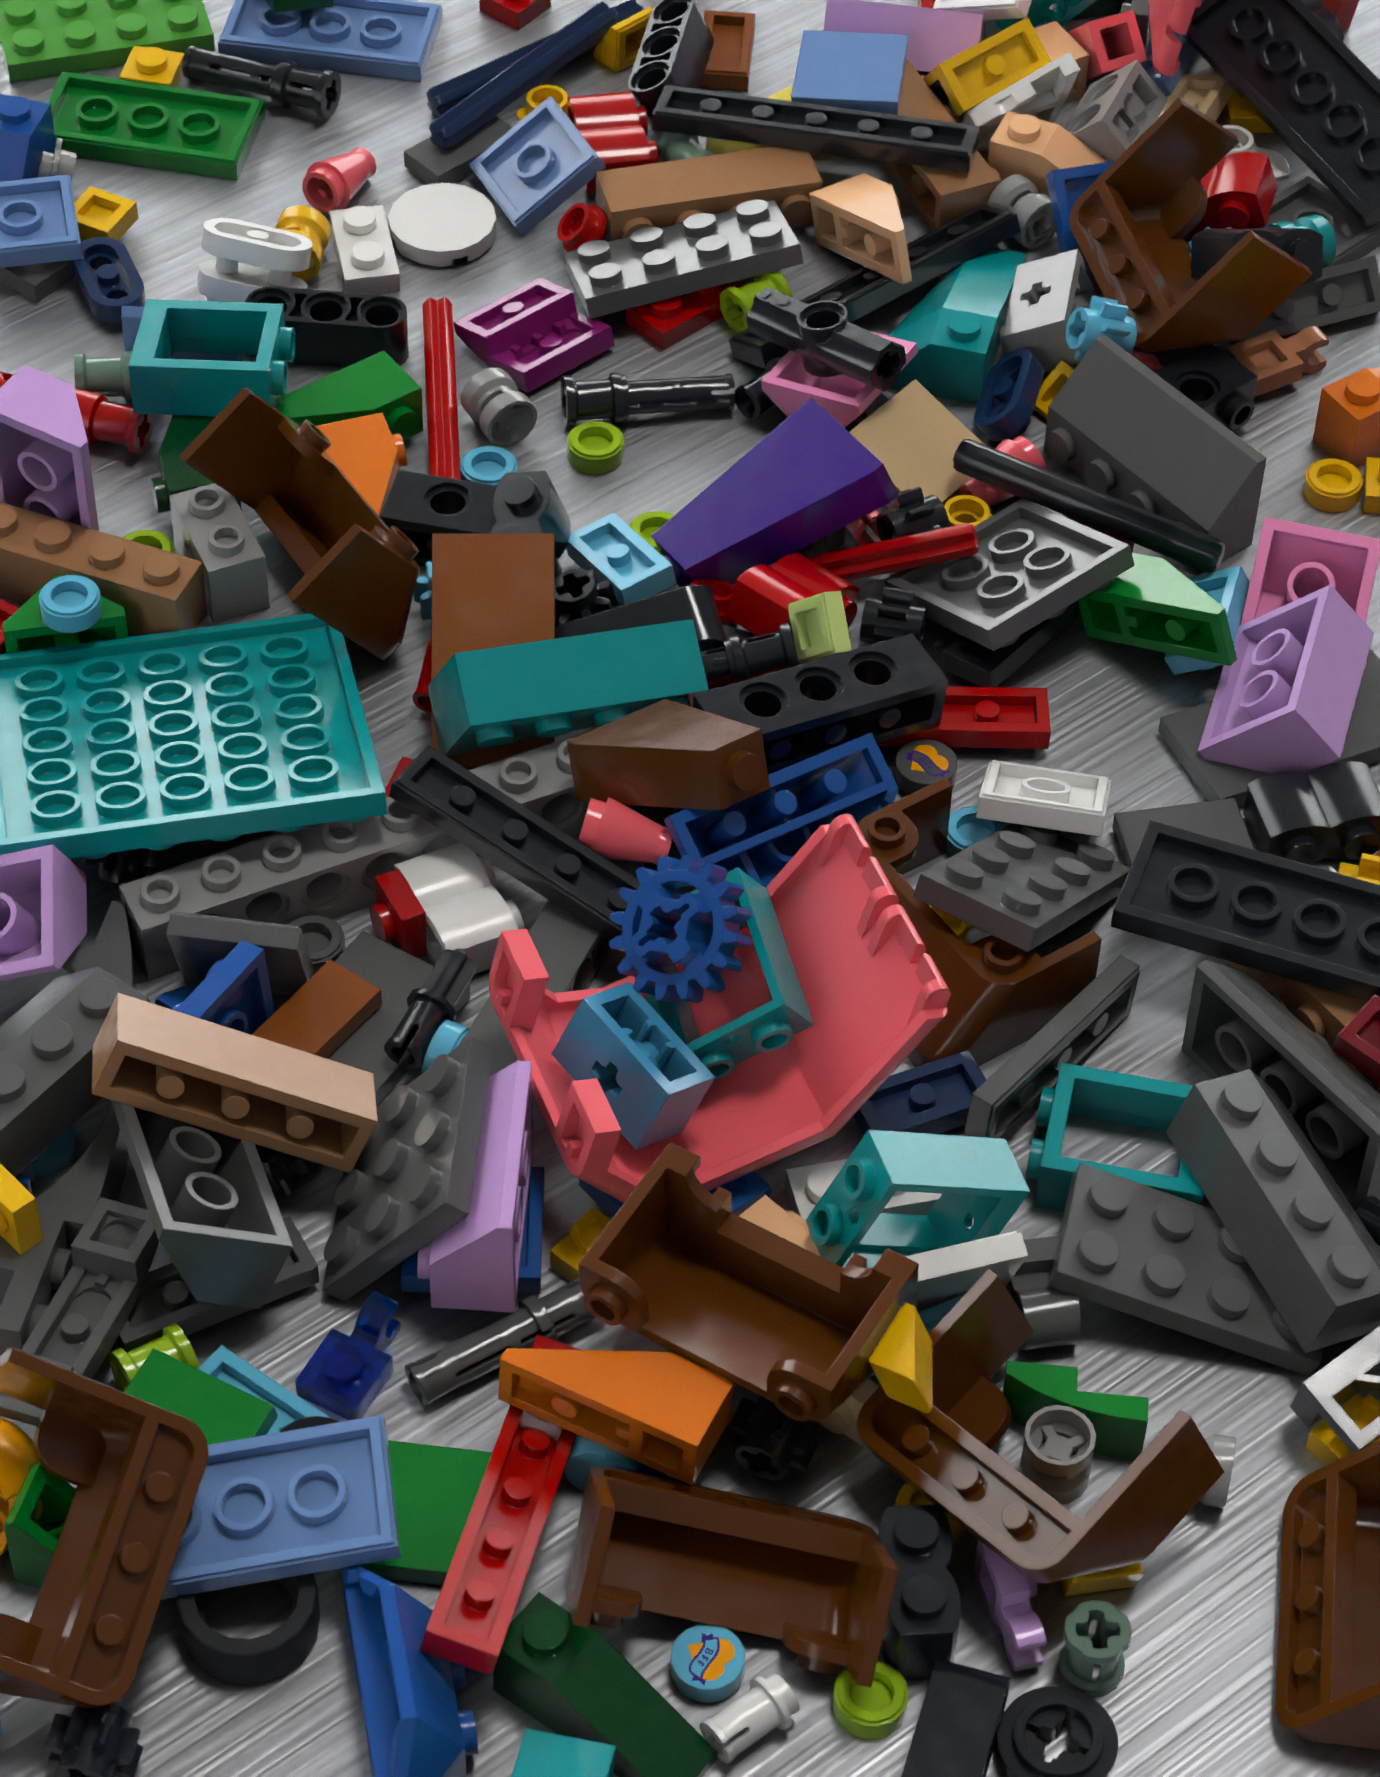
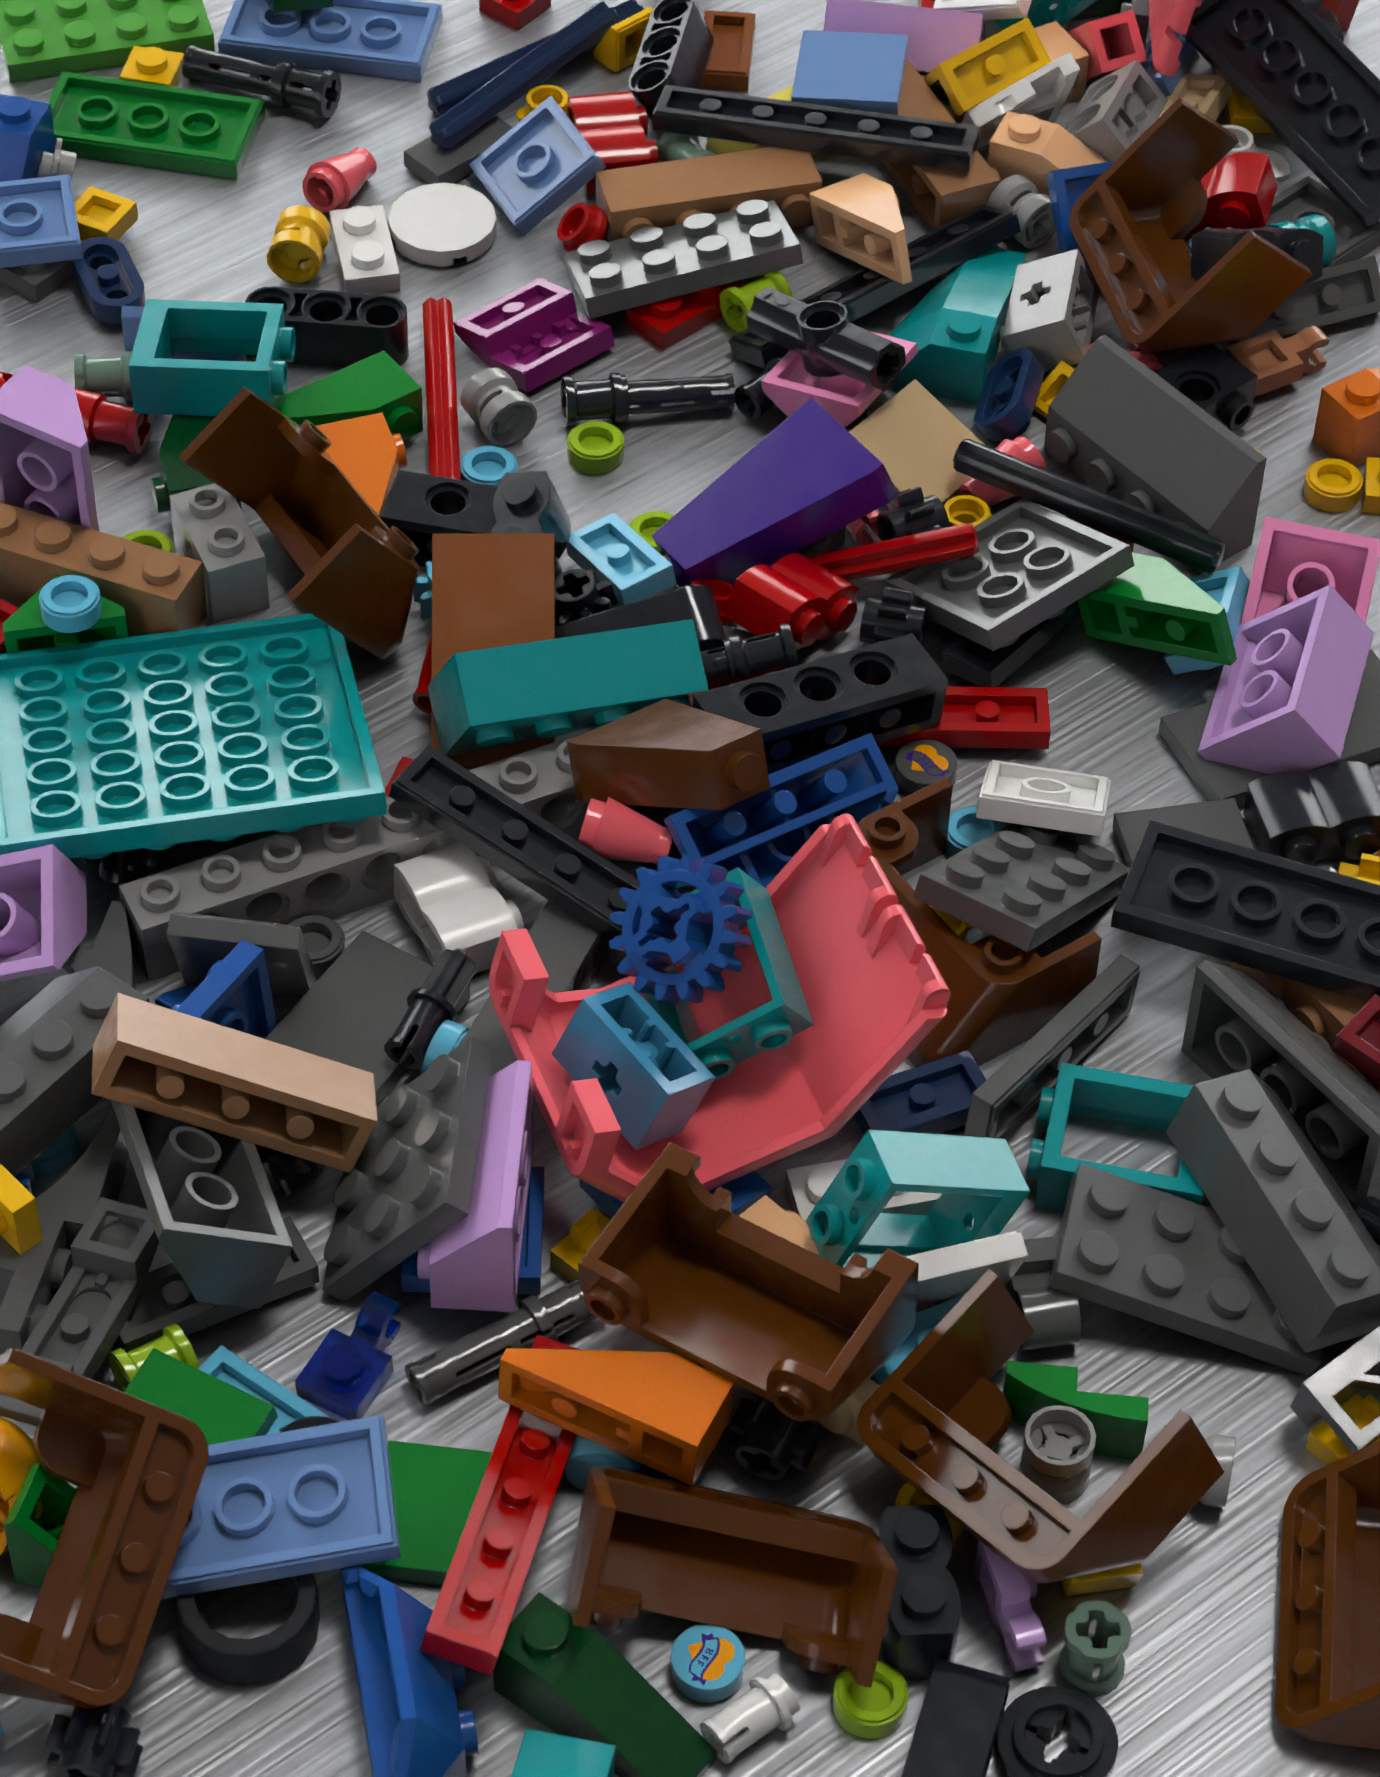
(251, 244): white brick -> none
(323, 1011): dark orange tile -> none
(399, 914): red plate -> none
(819, 626): yellowish green tile -> none
(905, 1360): yellow slope -> none
(1102, 318): medium azure gear -> none

